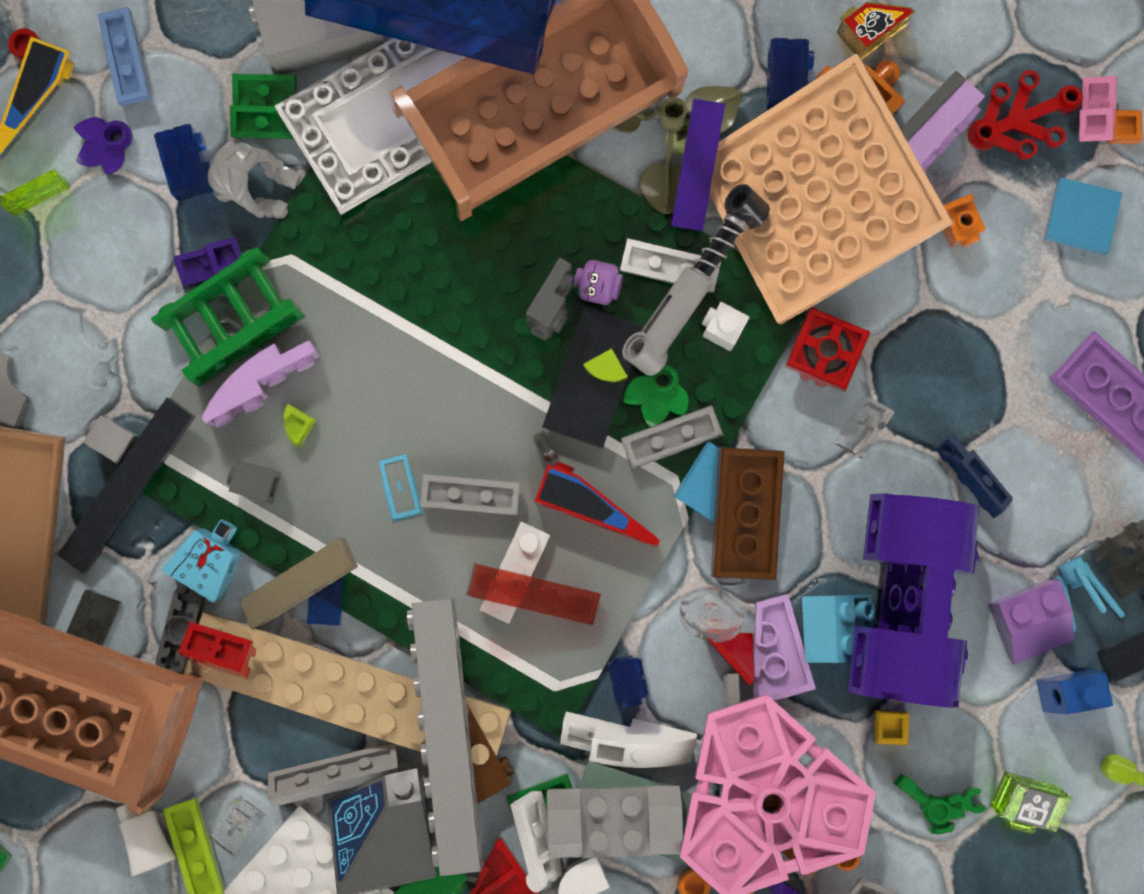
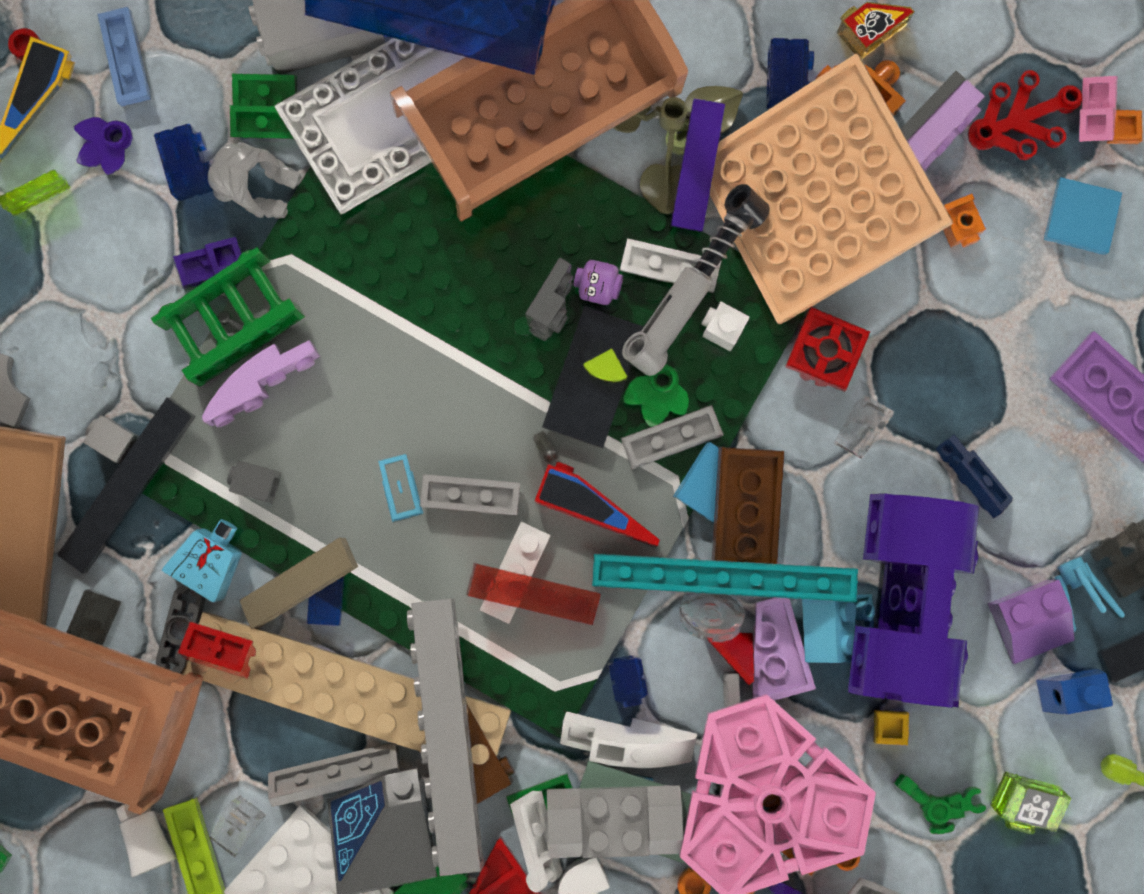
(297, 425): lime tile -> none
(725, 577): none -> teal tile

